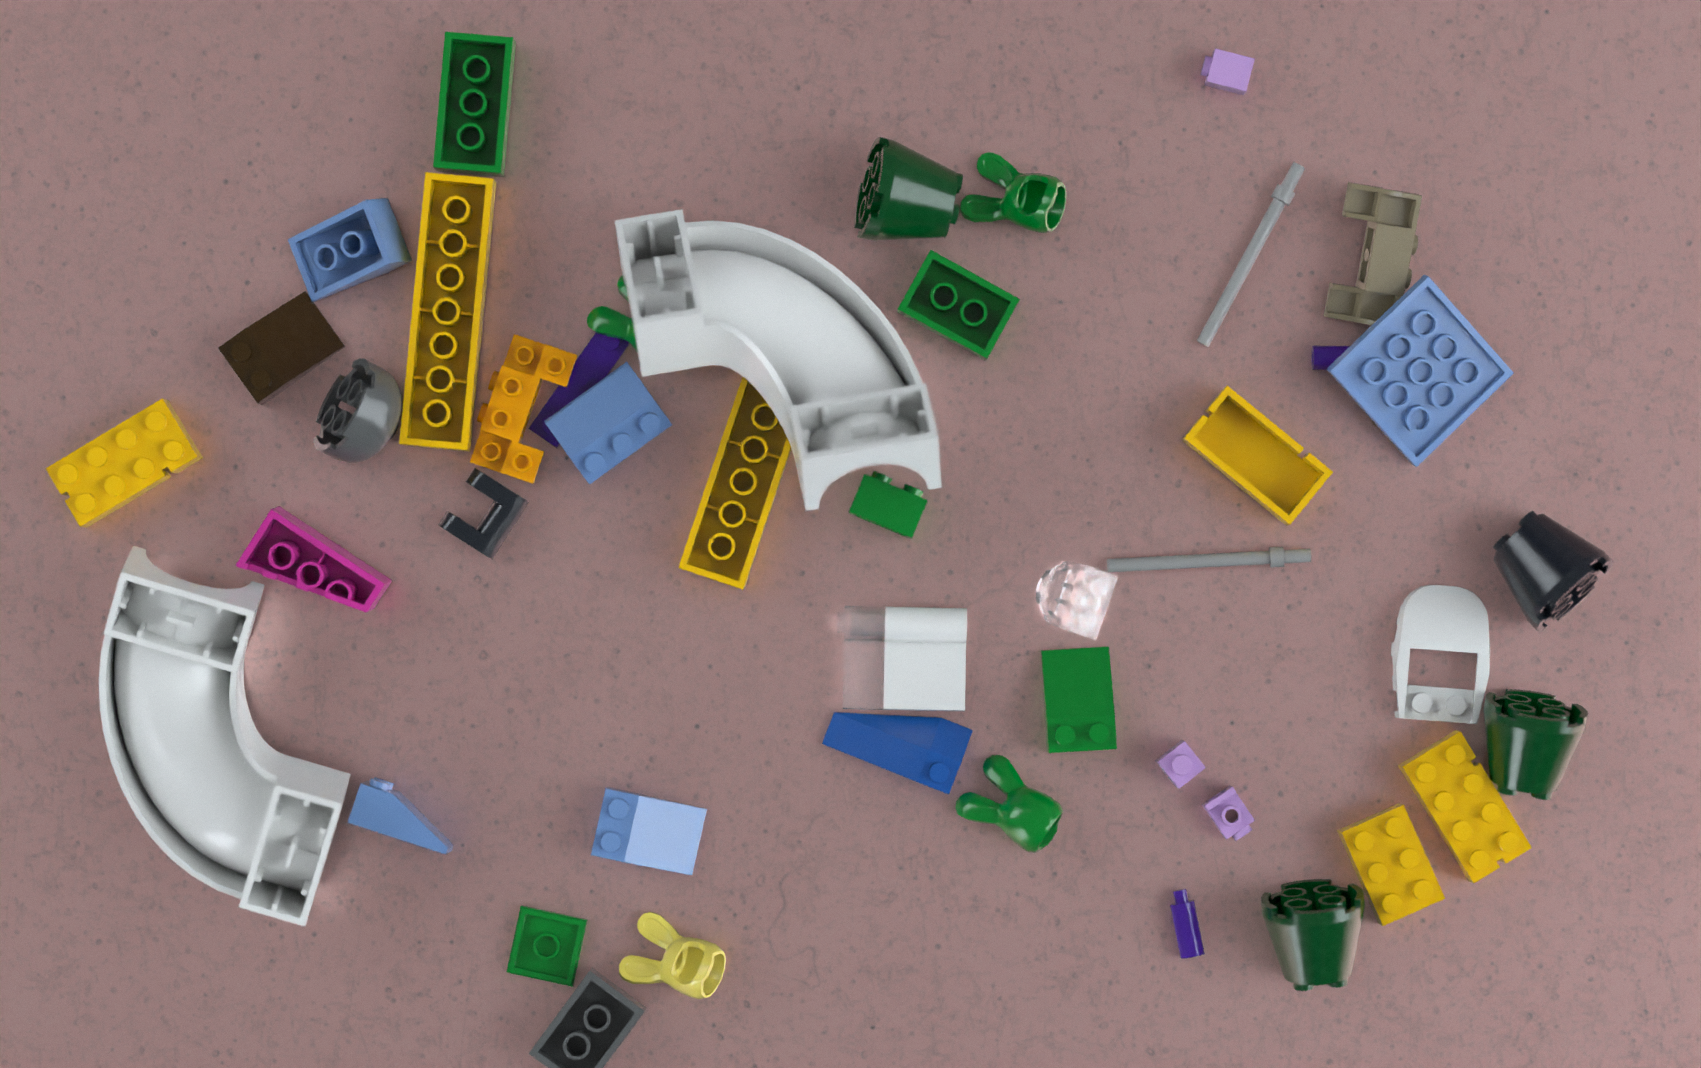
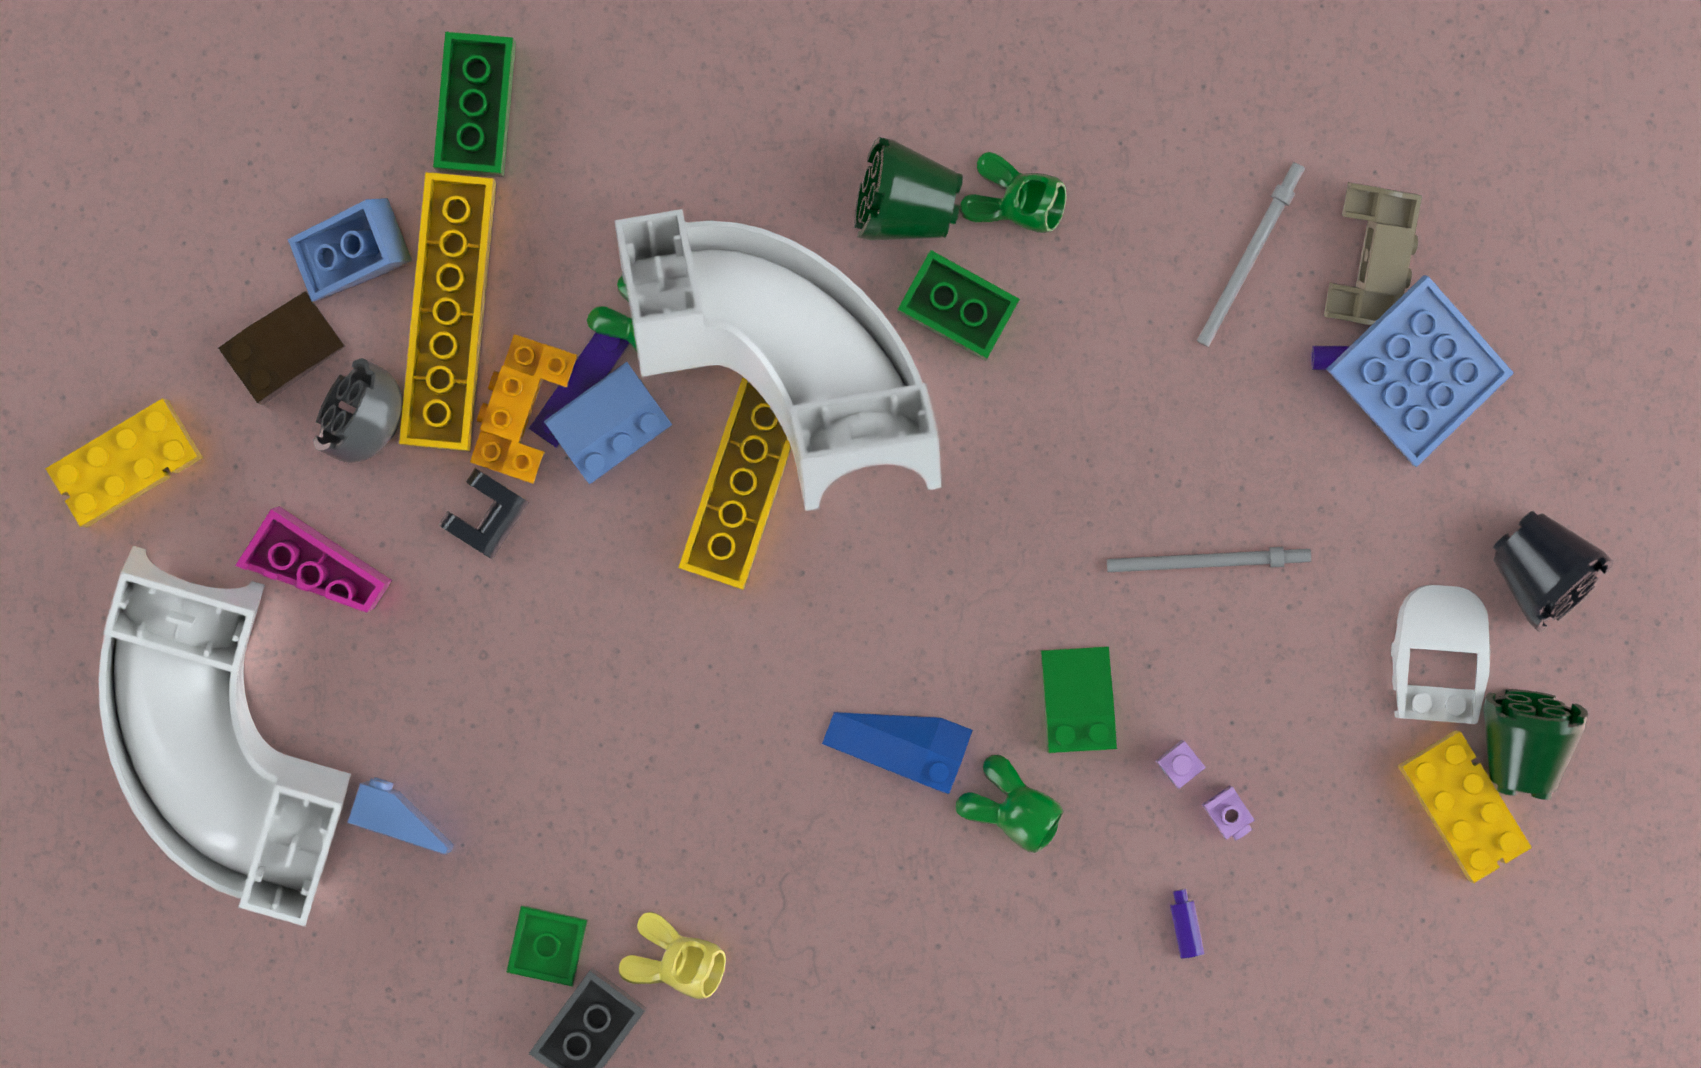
(648, 831): slope -> none
(888, 505): green brick -> none
(904, 658): white door -> none
(1075, 597): clear slope -> none
(1227, 71): lavender brick -> none
(1257, 456): yellow piece -> none
(1315, 930): dark green cone -> none
(1391, 864): yellow brick -> none

